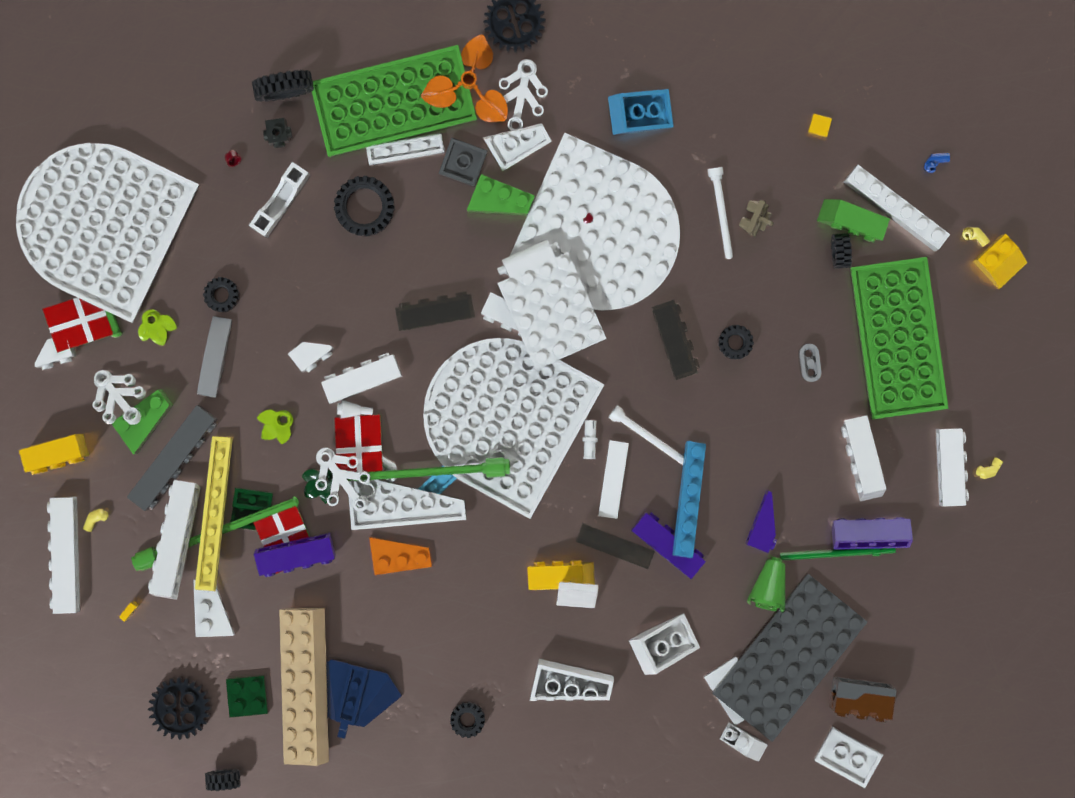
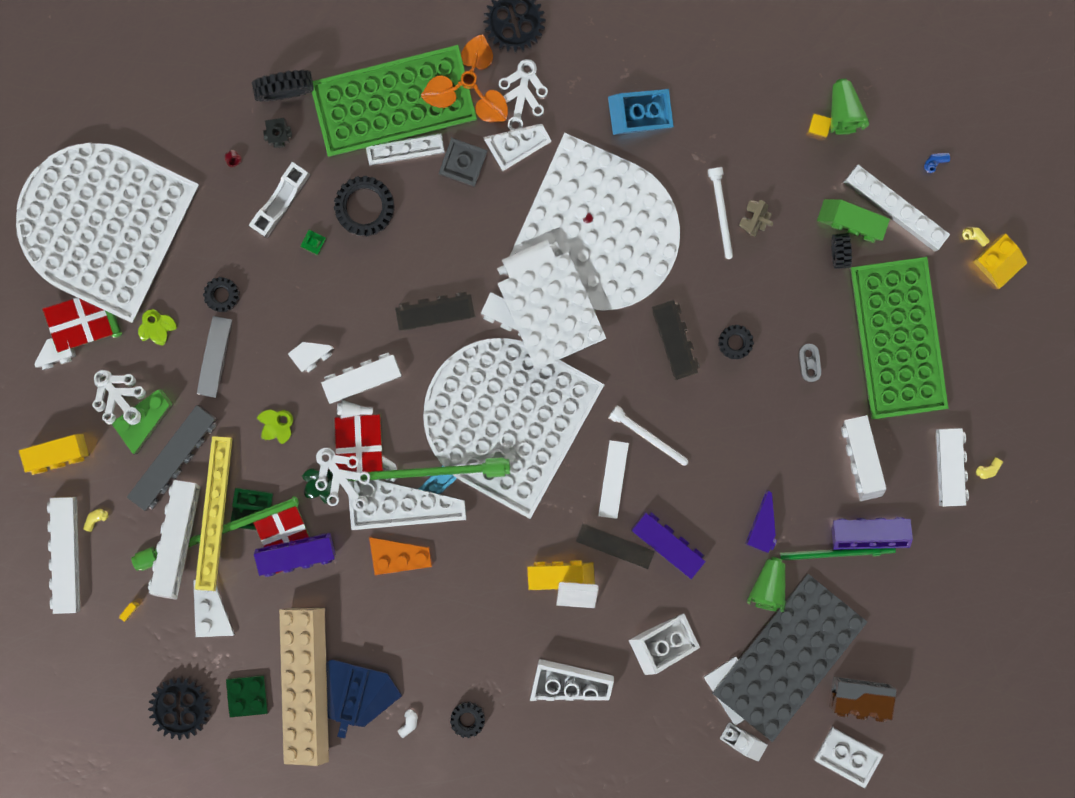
(222, 779): black tyre -> none
(313, 242): none -> green tile
(411, 723): none -> white arm
(499, 198): bright green wedge -> none
(589, 439): white pin -> none
(689, 499): dark azure plate -> none
(846, 109): none -> bright green cone

